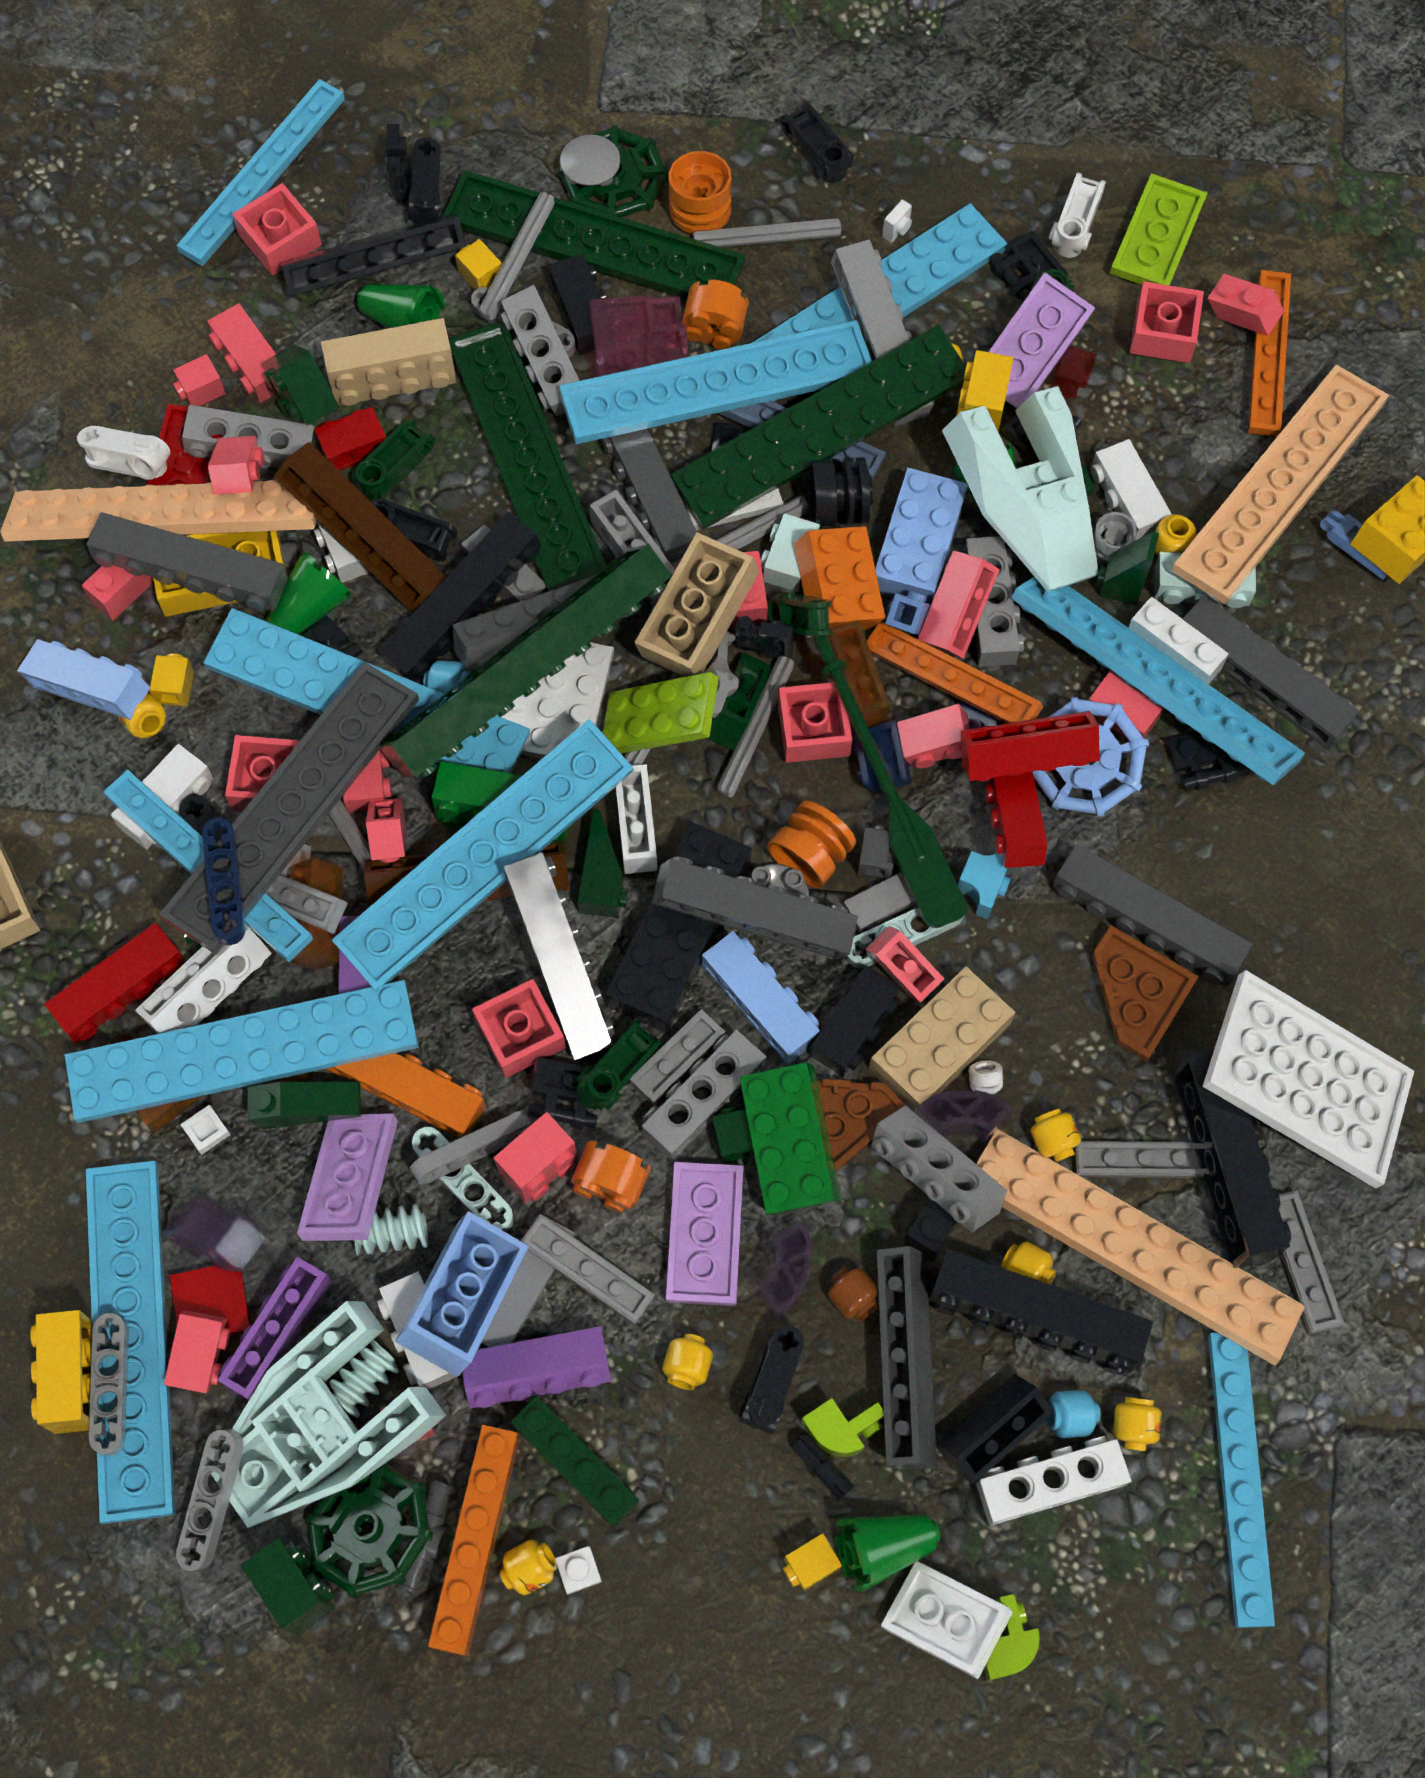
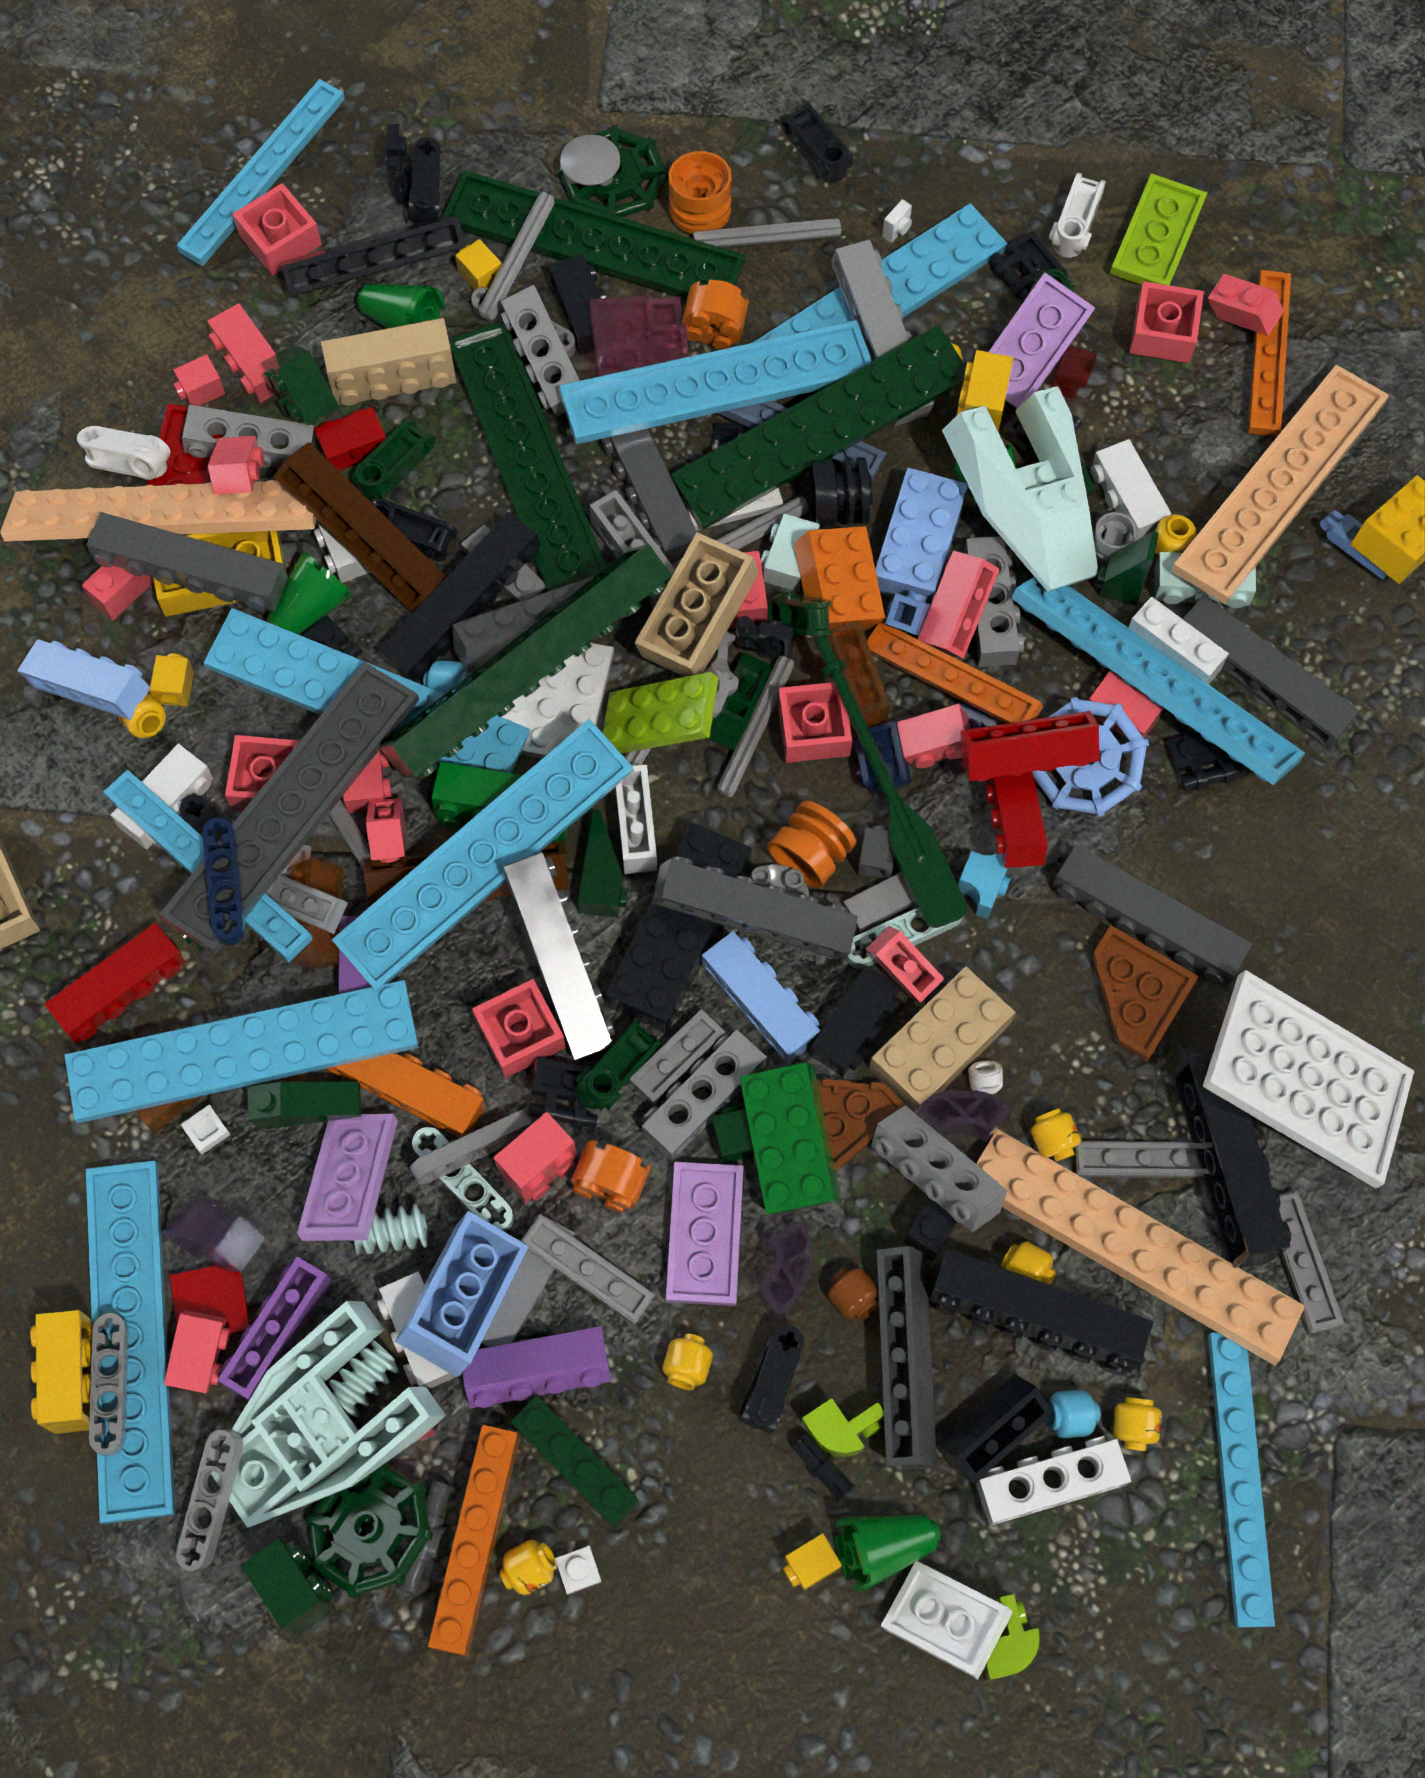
(187, 984): white brick -> none

